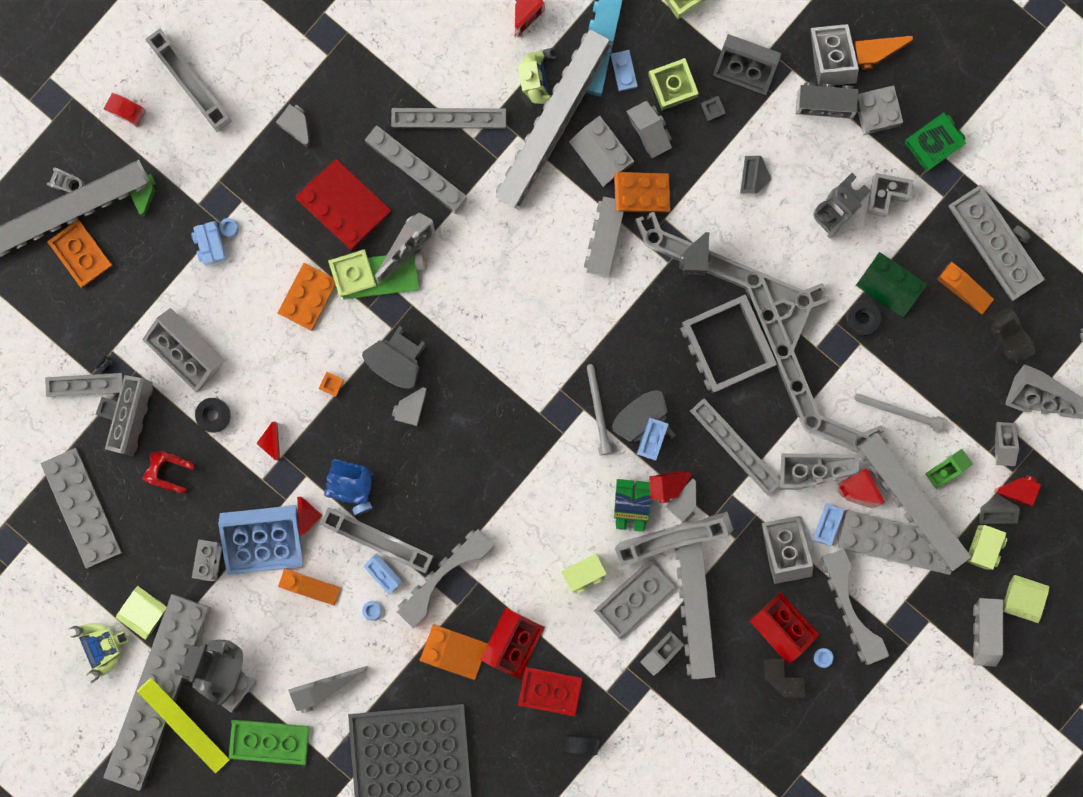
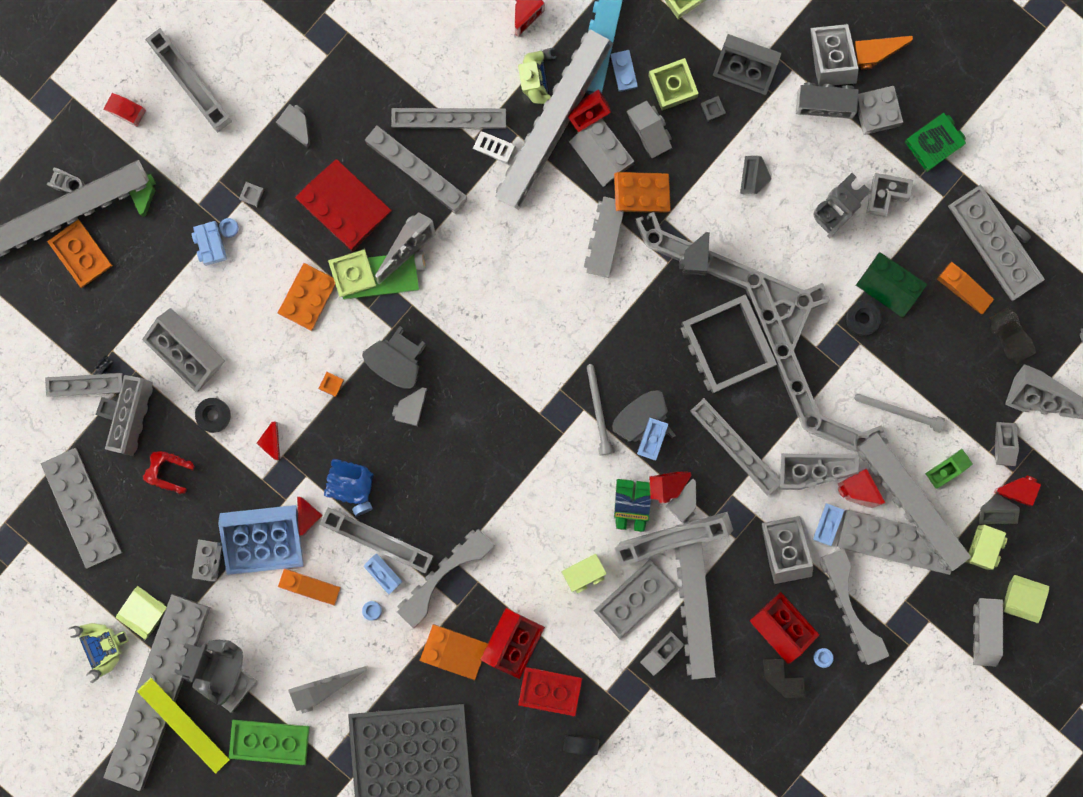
(251, 194): none -> light grey tile
(508, 154): none -> white slope
(589, 110): none -> red slope

